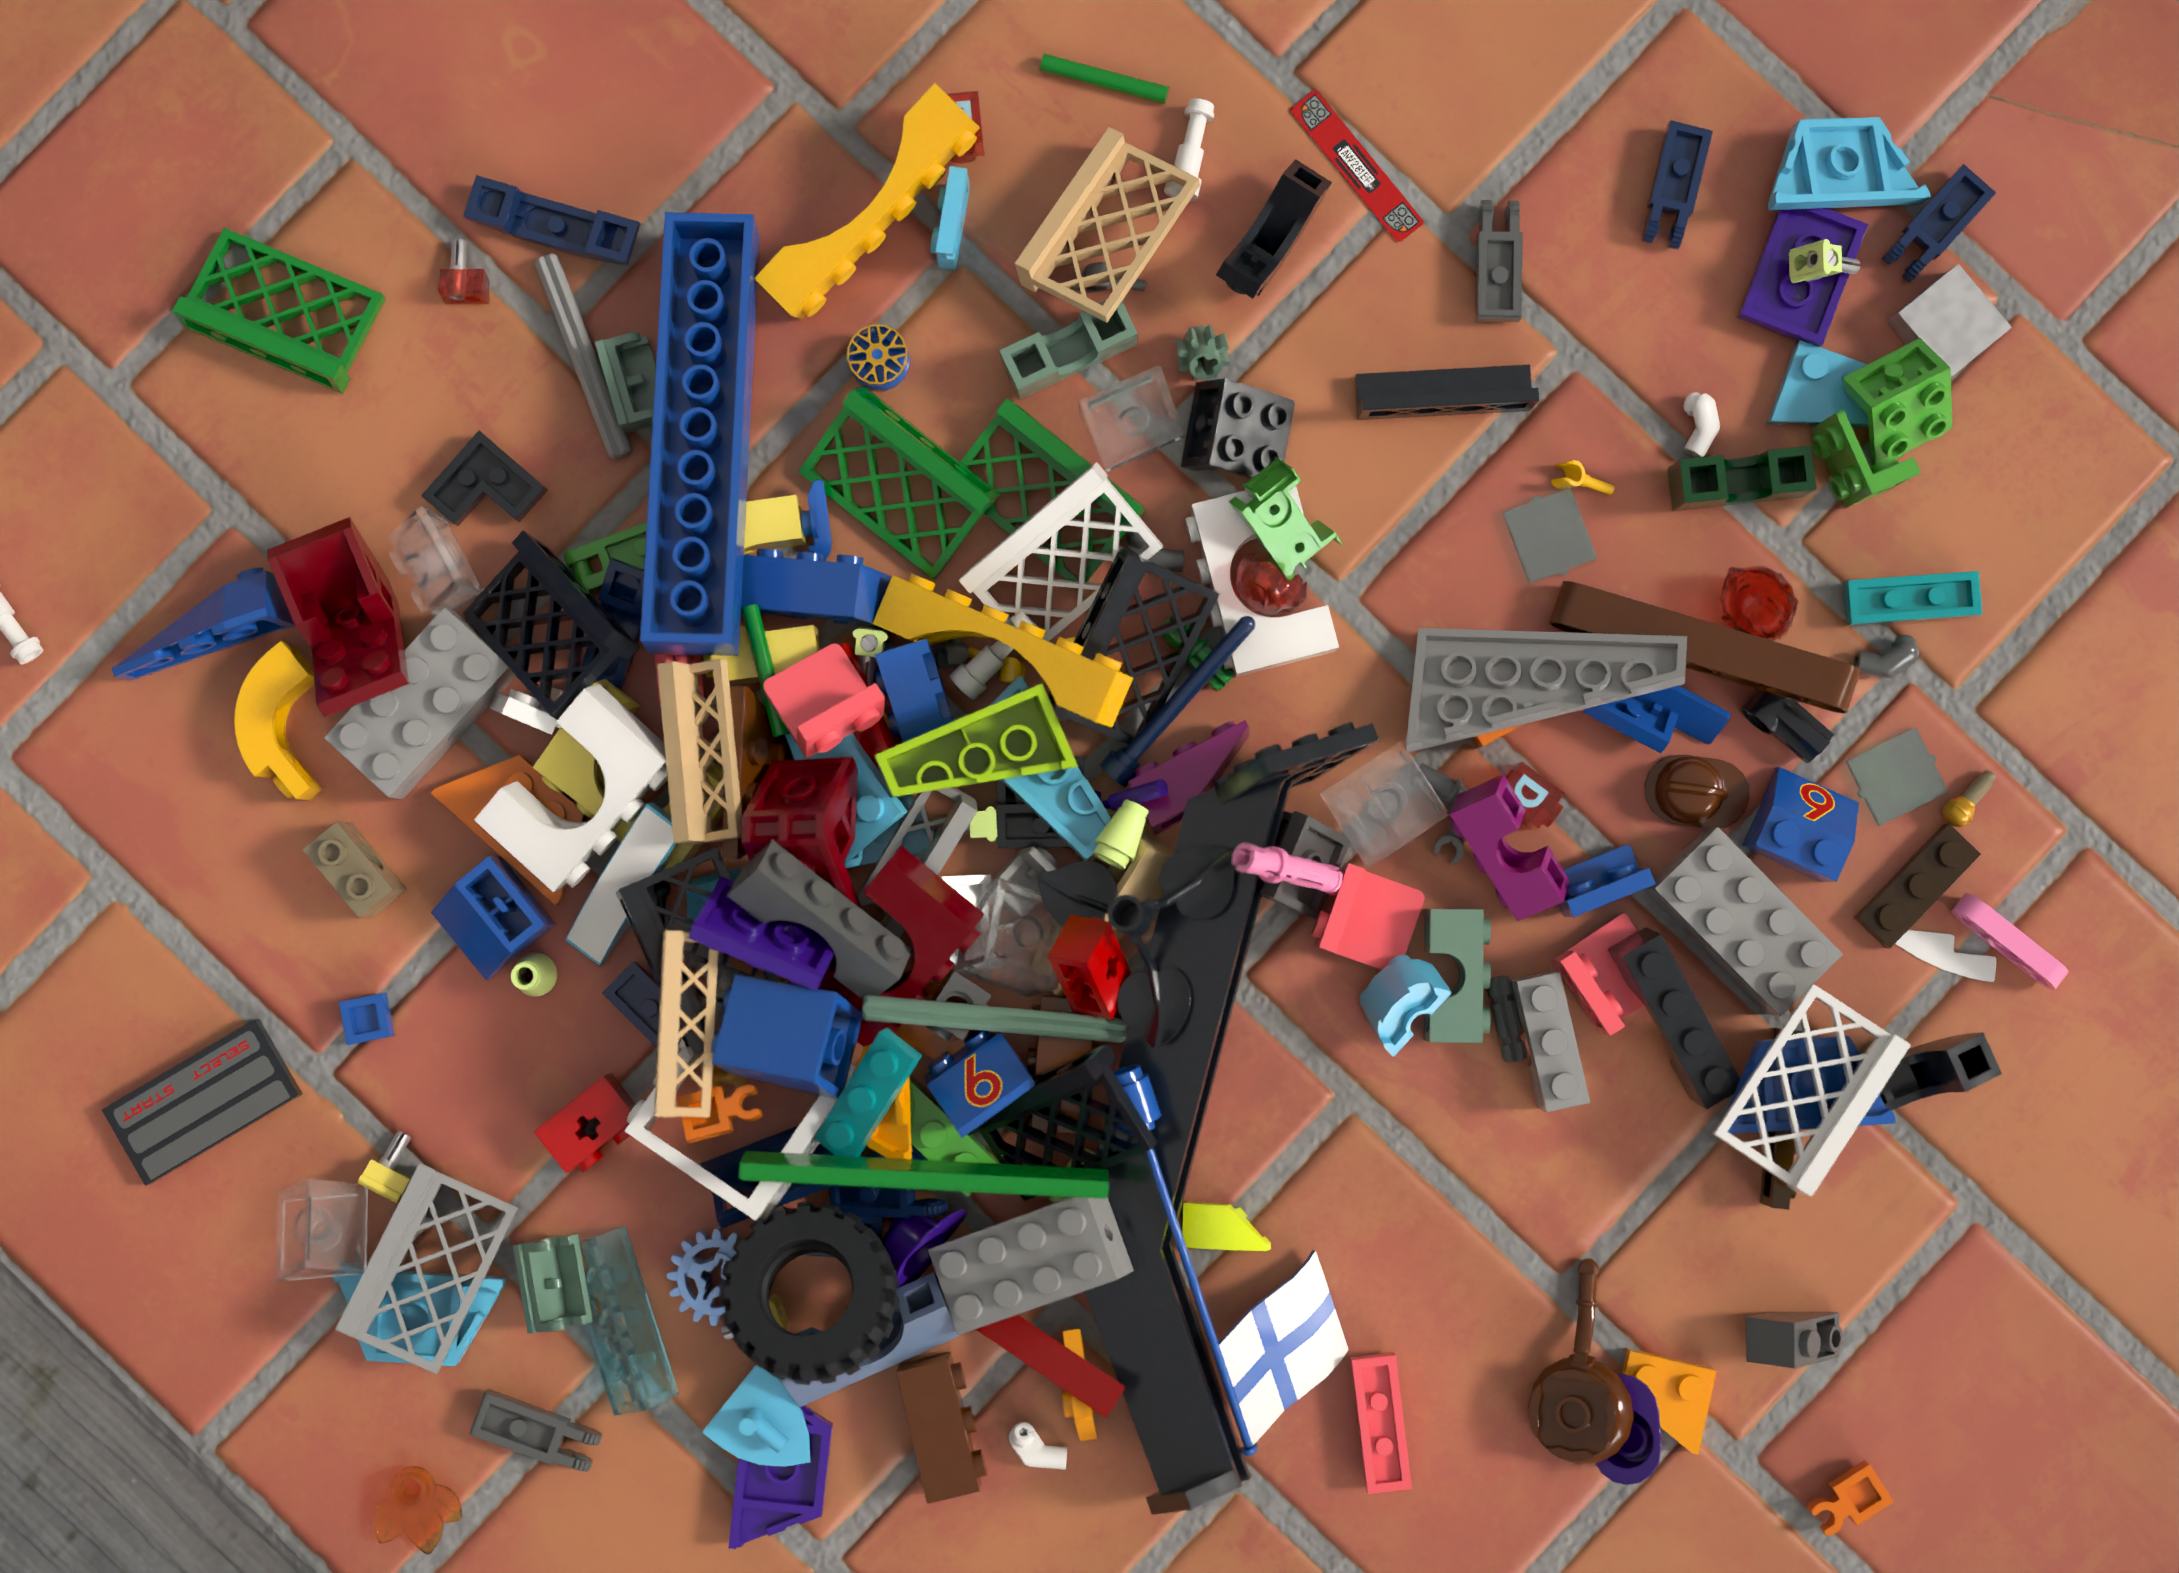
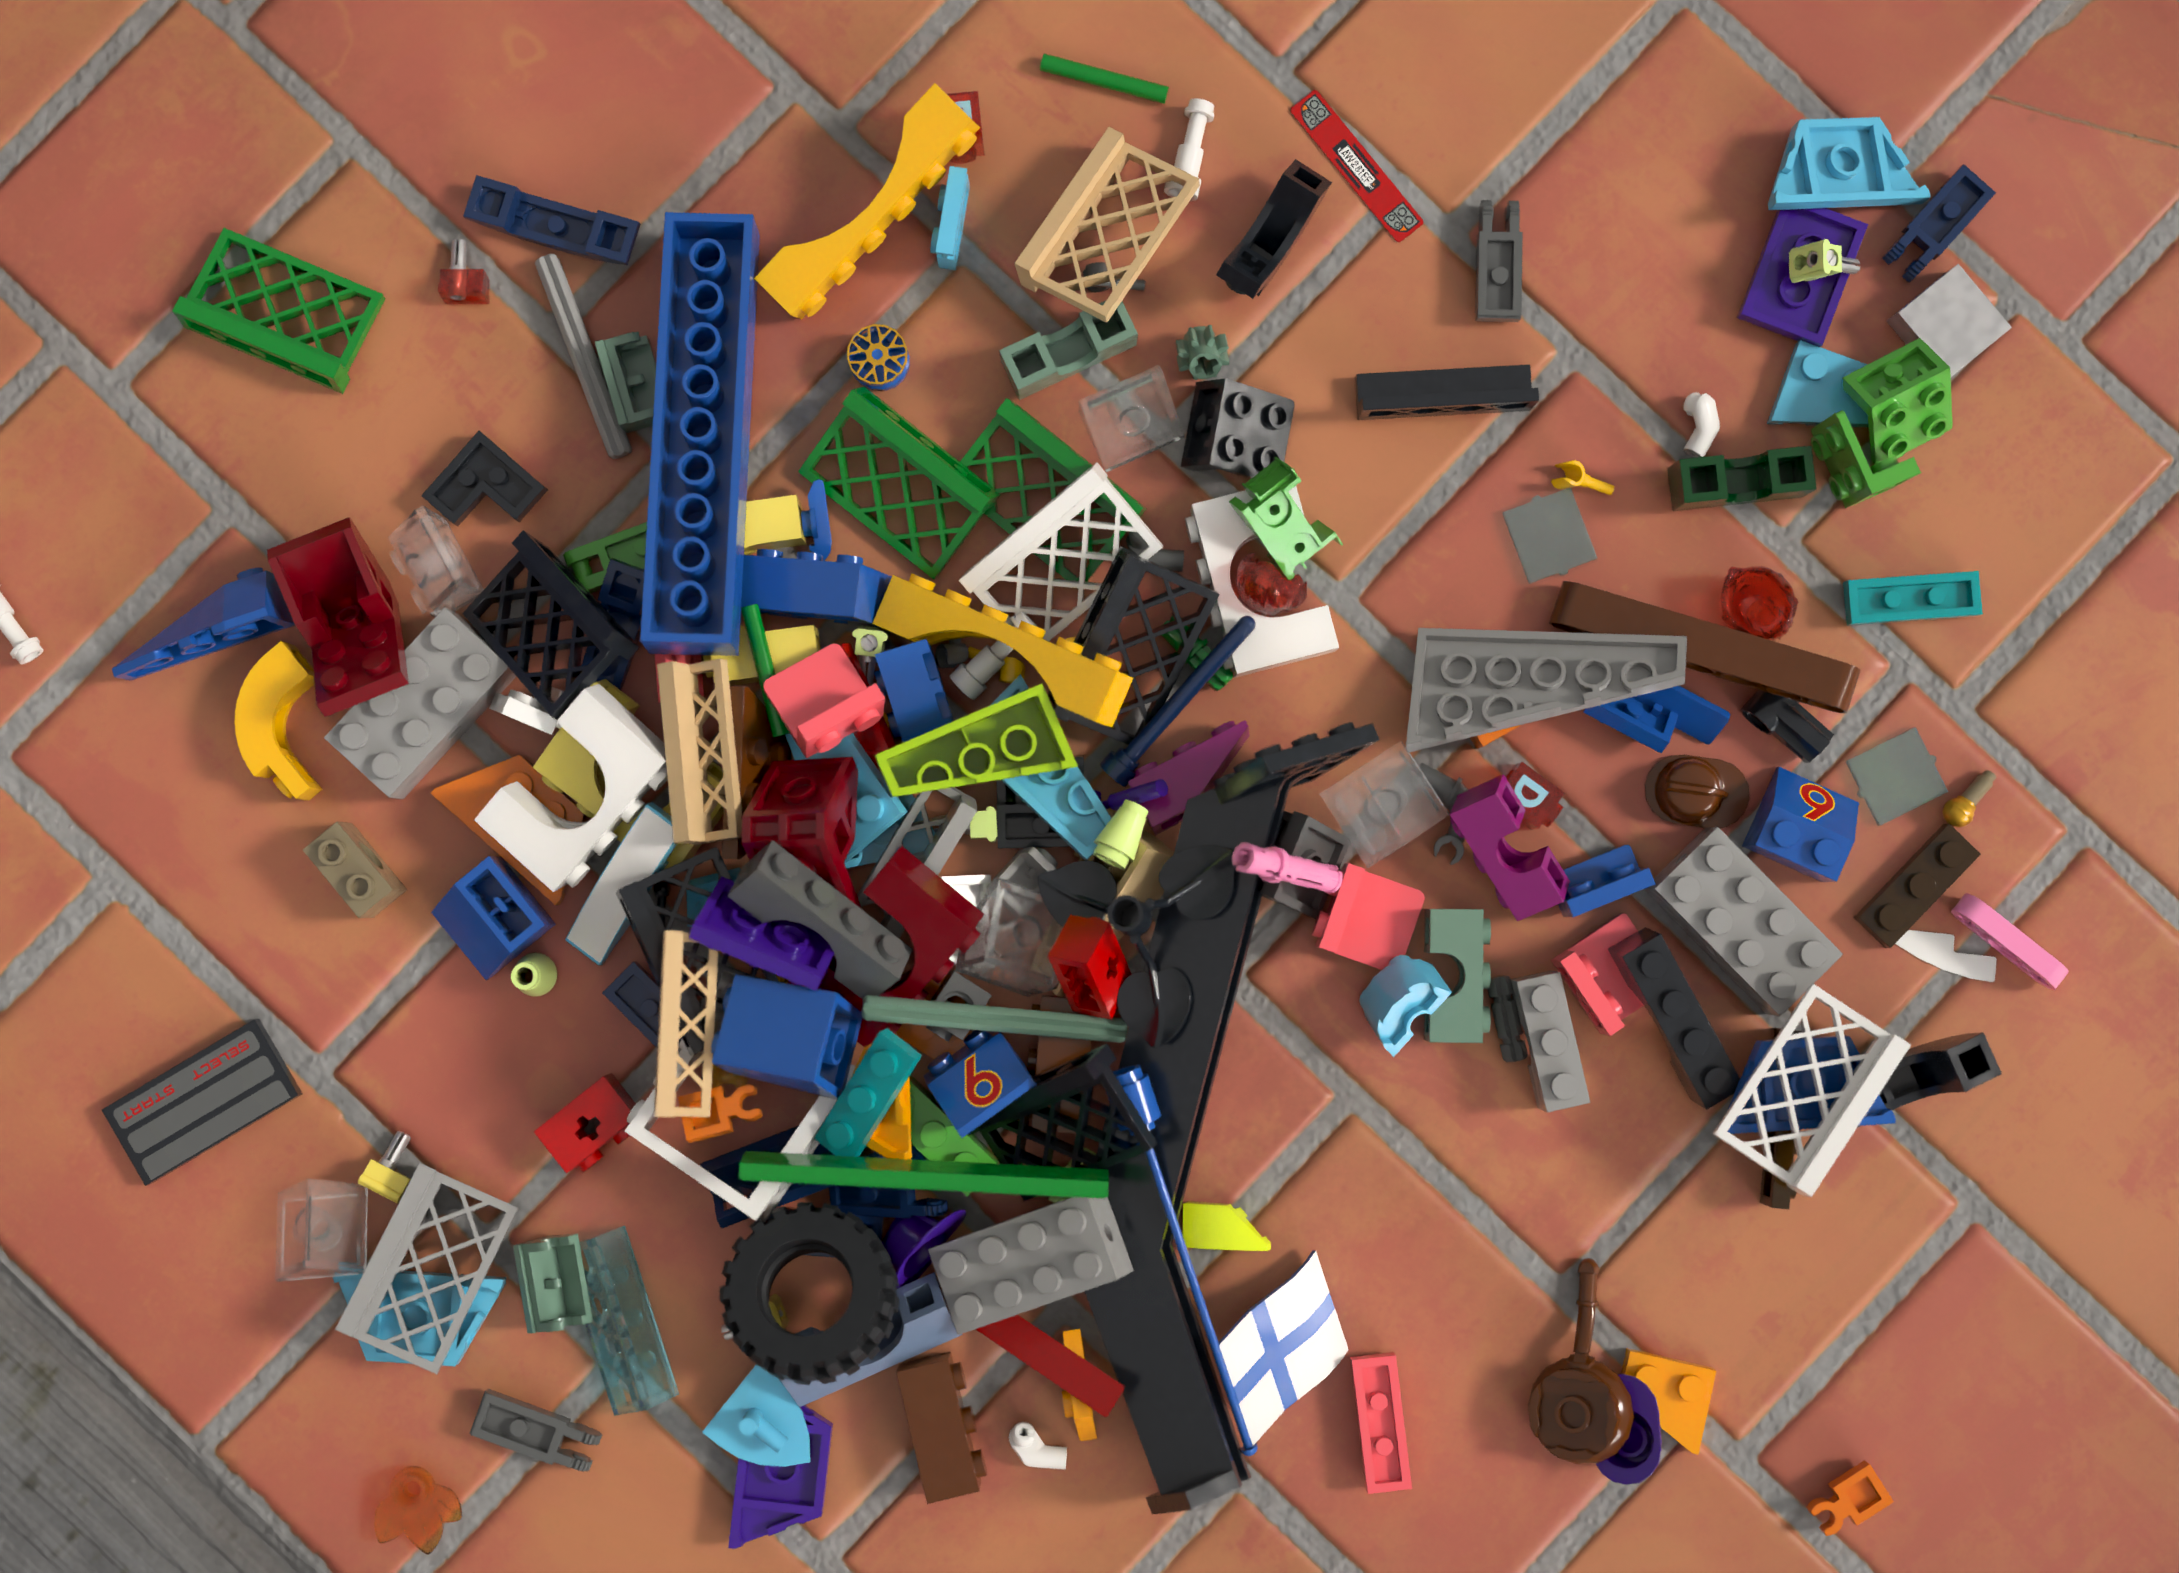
(366, 1018): blue plate -> none
(698, 1269): light blue gear -> none
(1677, 179): dark blue hinge -> none
(1793, 1338): dark grey slope -> none
(1890, 664): dark grey arm -> none

